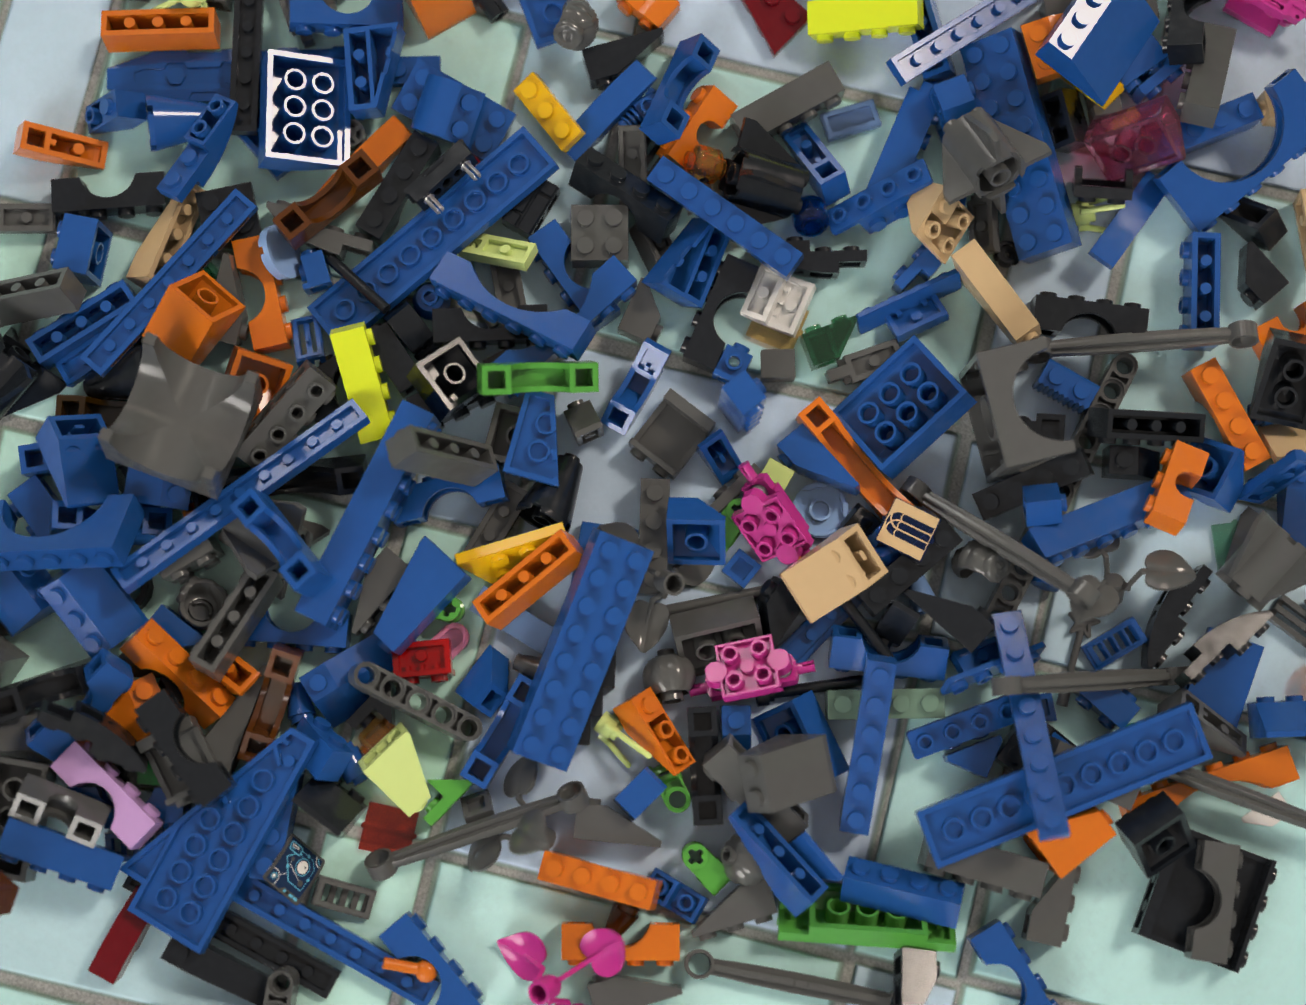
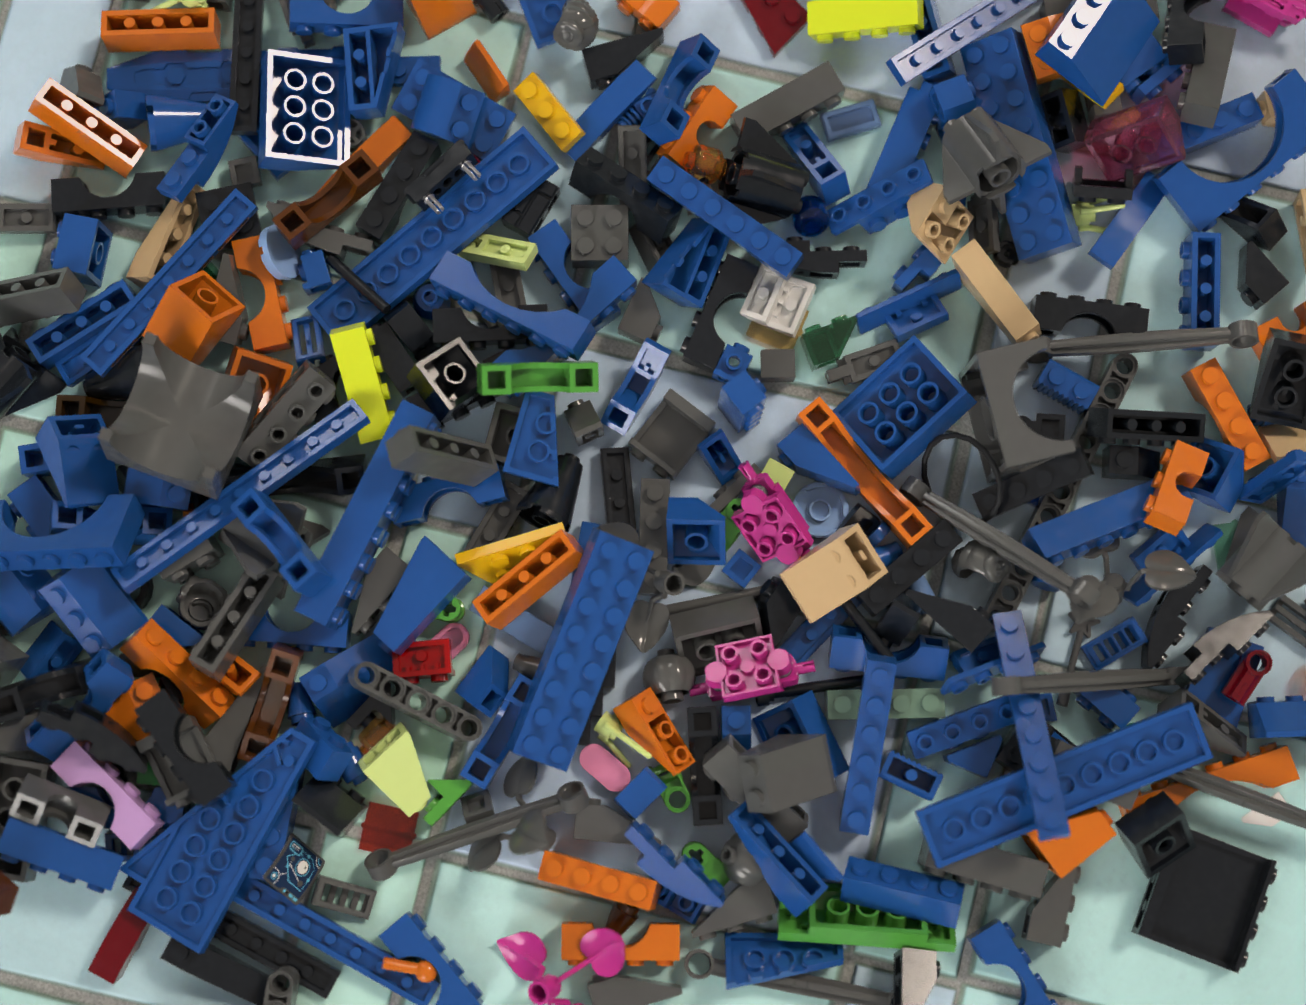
(51, 651): none -> blue panel
(83, 84): none -> dark grey slope
(87, 127): none -> orange brick
(245, 171): none -> dark grey plate
(486, 72): none -> orange slope
(604, 767): none -> bright pink tile
(617, 485): none -> black tile
(680, 876): none -> blue slope
(762, 958): none -> blue wing
(908, 529): piece -> none
(910, 775): none -> blue brick
(985, 452): none -> black piece
(1043, 504): blue brick -> none
(1186, 547): none -> blue bracket
(1211, 937): dark grey arch -> none
(1244, 678): none -> dark red piece

